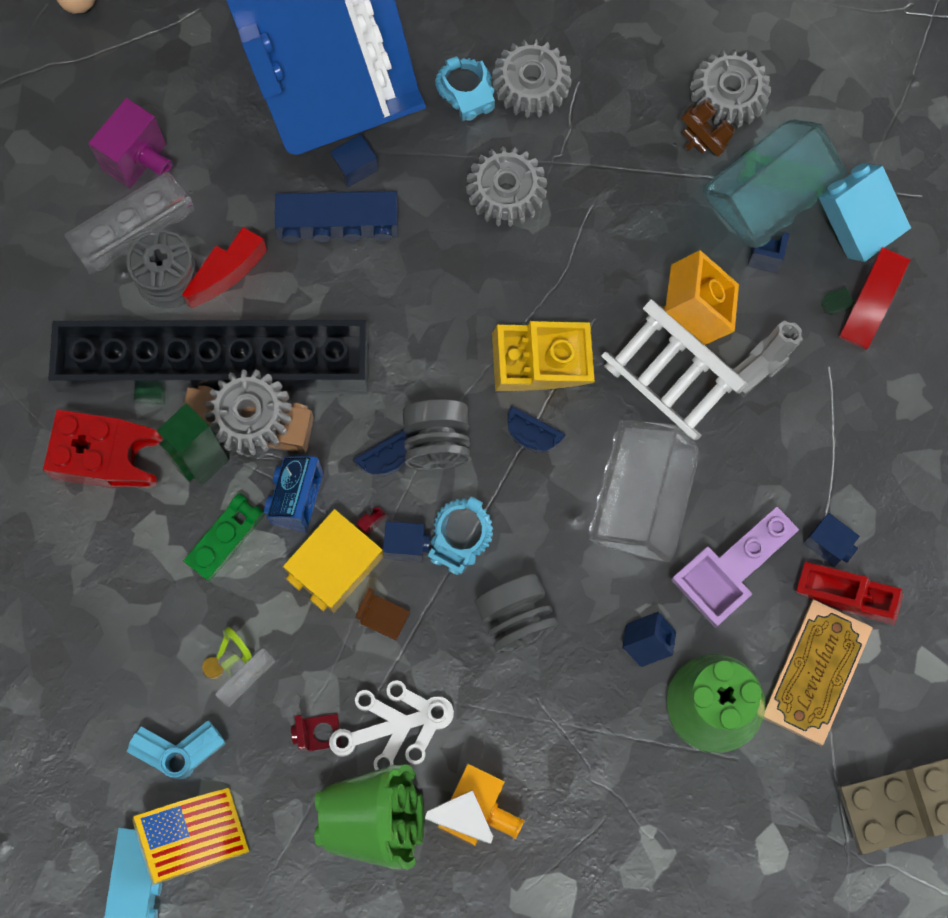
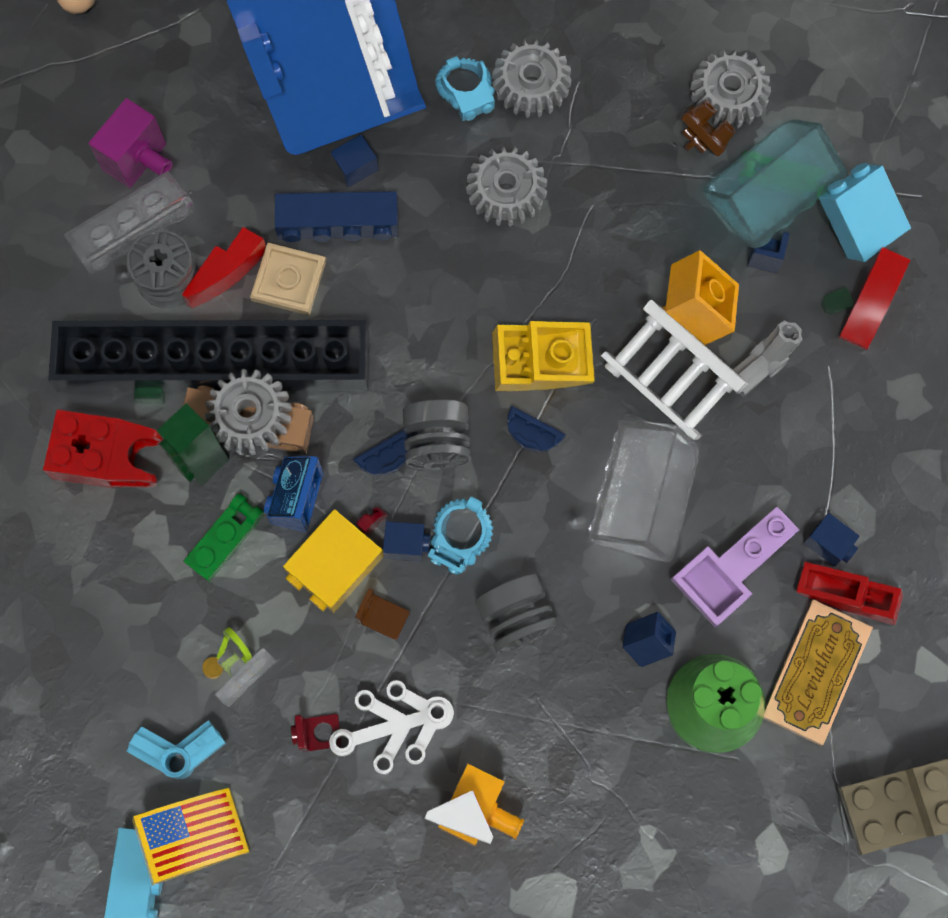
(288, 279): none -> tan tile
(372, 818): bright green cone -> none

